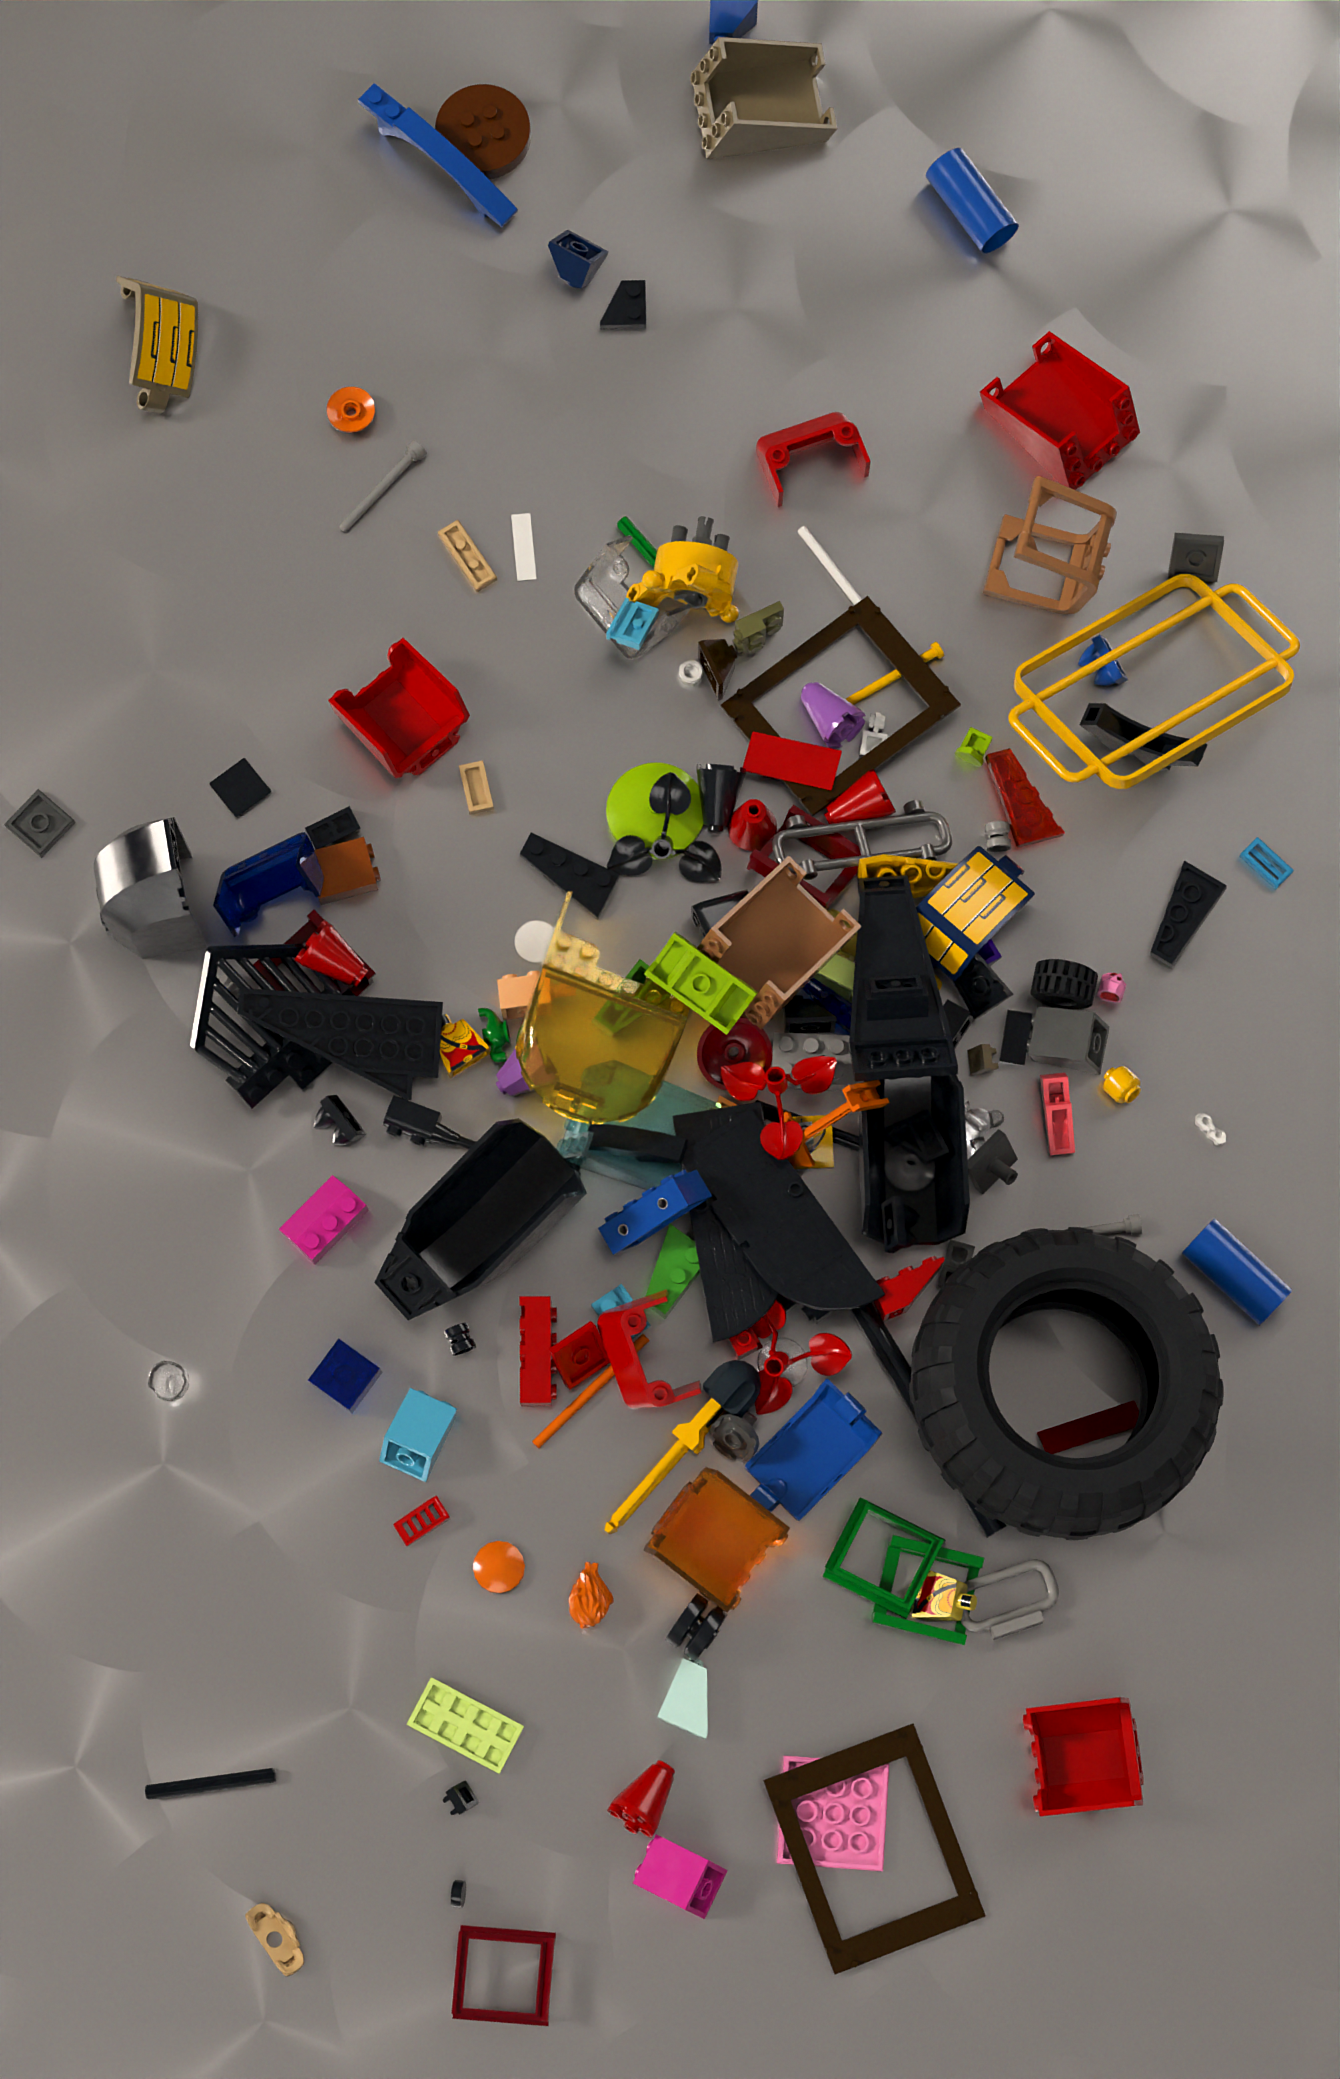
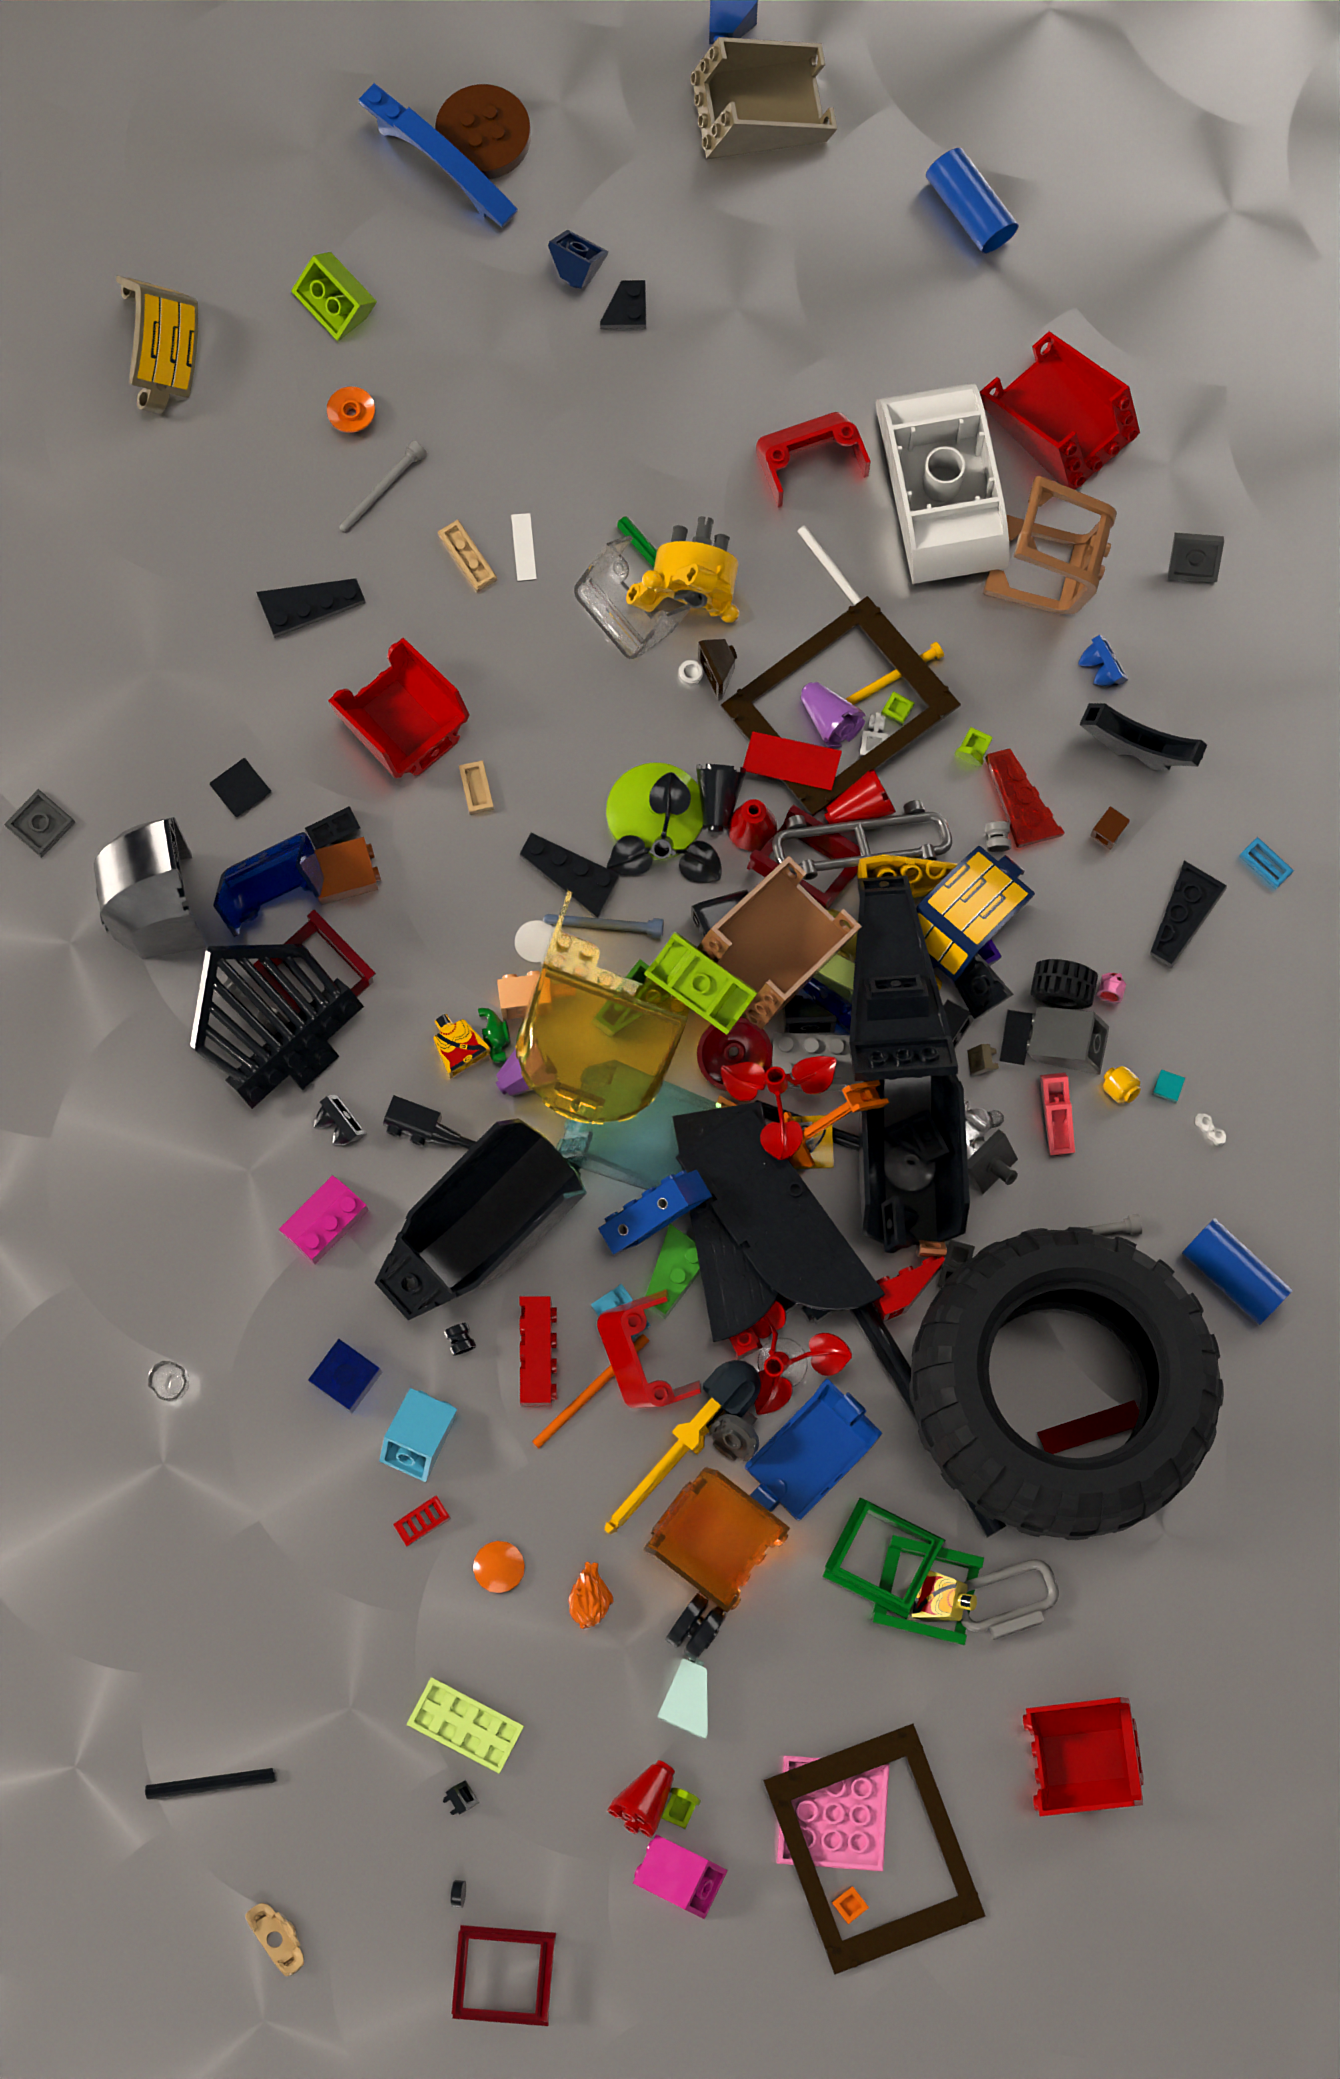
(306, 604): none -> black wing
(332, 956): red cone -> none
(333, 295): none -> lime slope
(370, 1036): black wing -> none
(579, 1355): red plate -> none
(632, 623): medium azure plate -> none
(637, 1143): black slope -> none
(653, 927): none -> sand blue piece
(680, 1807): none -> lime tile
(752, 630): olive plate -> none
(850, 1905): none -> orange plate
(897, 708): none -> lime tile
(930, 1249): none -> nougat slope
(945, 482): none -> white brick
(1109, 827): none -> reddish brown panel
(1168, 1086): none -> teal tile
(1208, 598): yellow bar -> none

